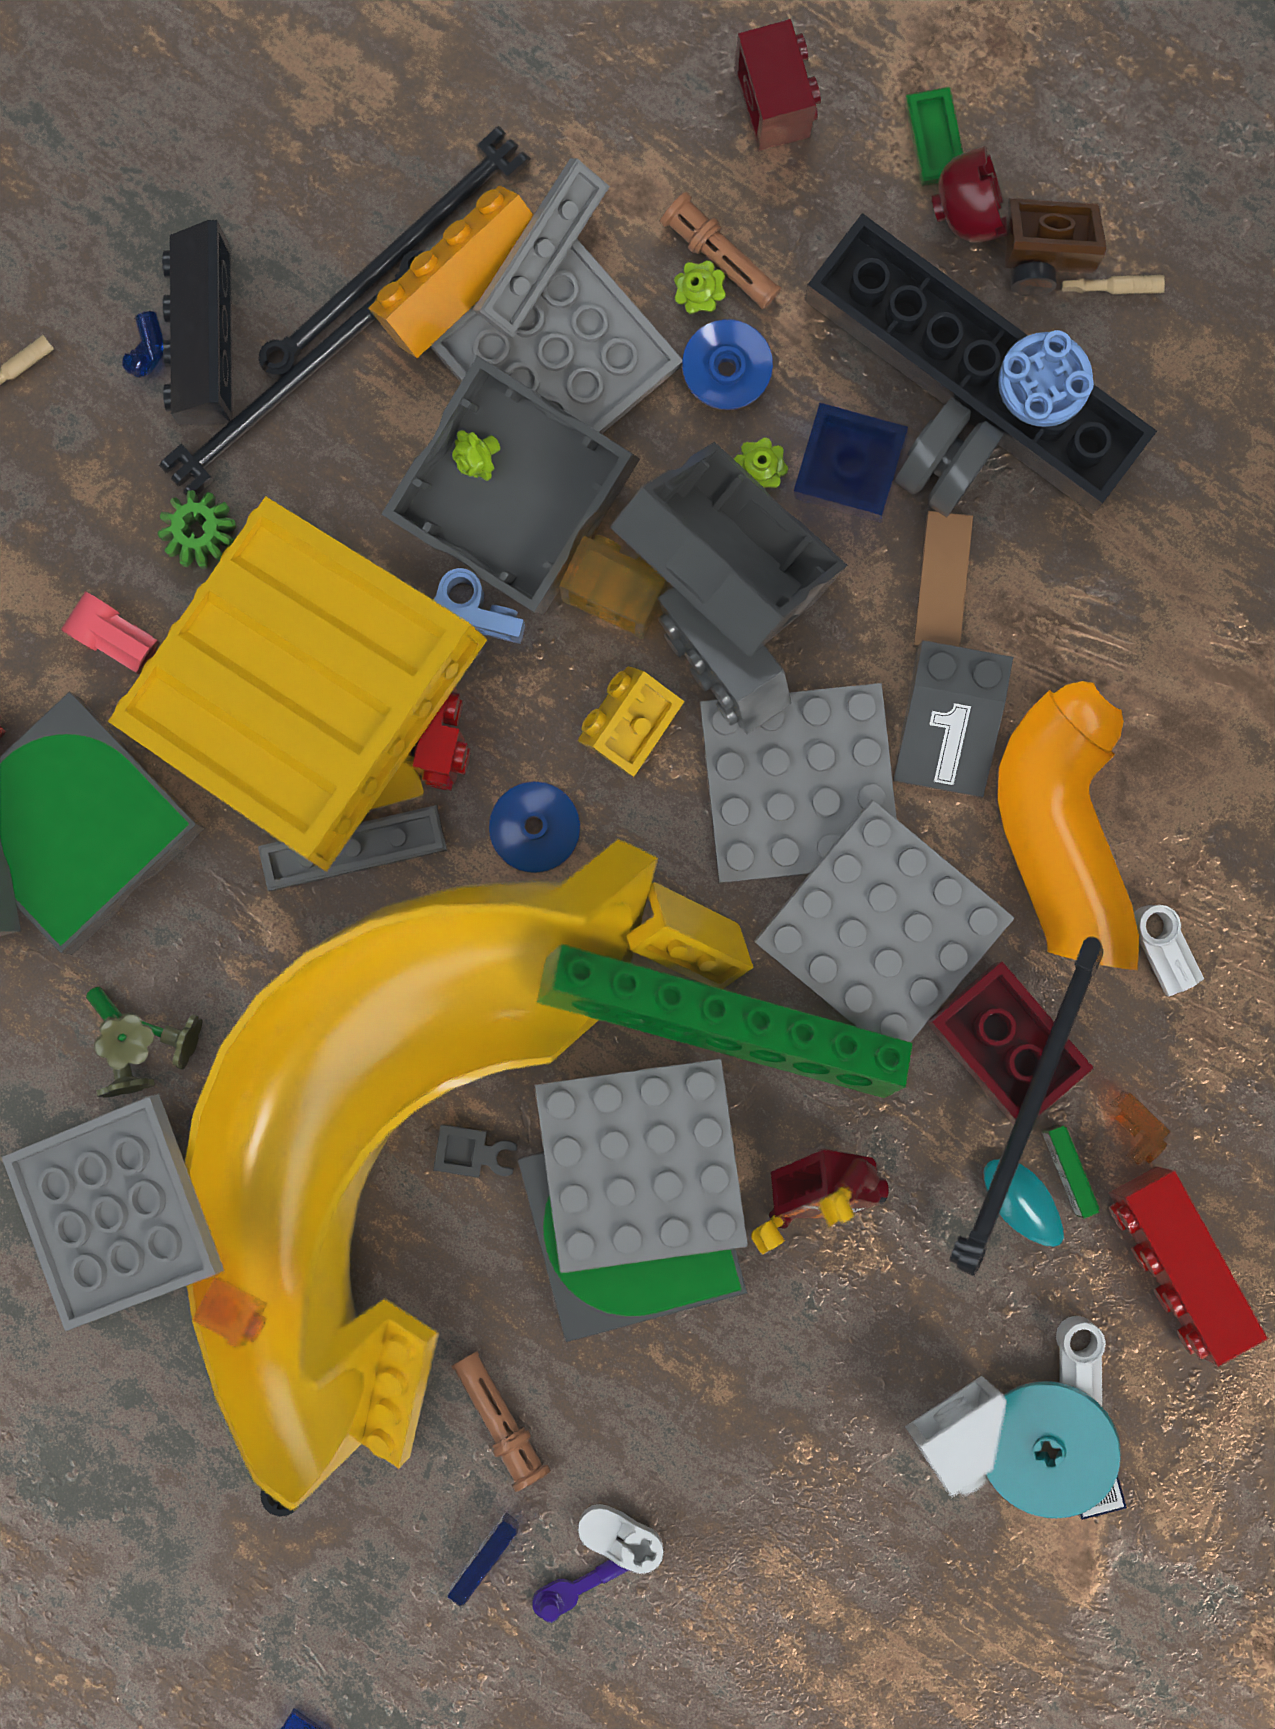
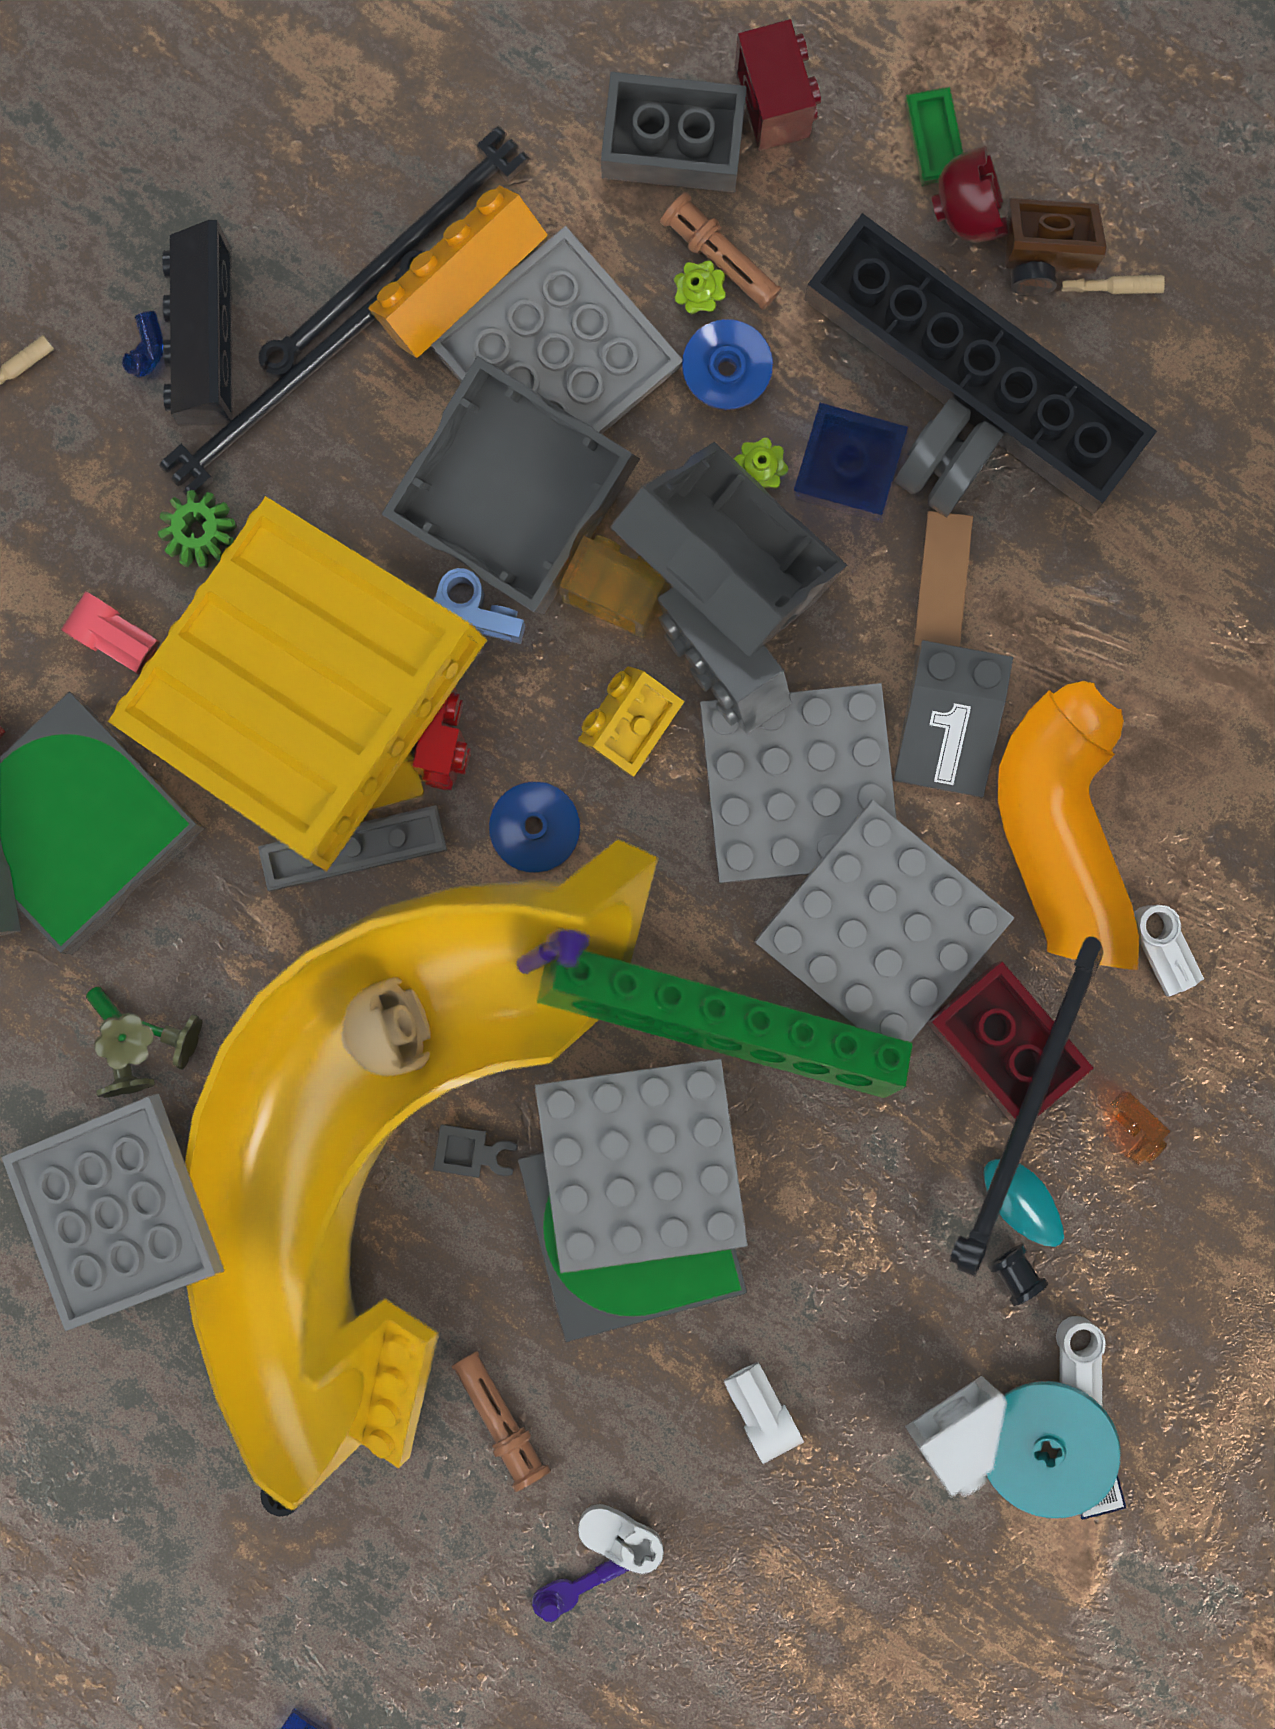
(231, 1313): clear orange bracket -> none
(386, 1029): none -> tan cylinder
(475, 454): lime plant -> none
(483, 1560): clear blue tile -> none
(541, 247): light grey tile -> none
(562, 942): none -> dark purple piece
(672, 132): none -> dark grey brick
(691, 940): yellow panel -> none
(766, 1421): none -> white piece
(820, 1187): dark red torso -> none
(1018, 1275): none -> black bush
(1045, 378): light blue tile -> none
(1071, 1171): green tile -> none
(1187, 1266): red brick -> none

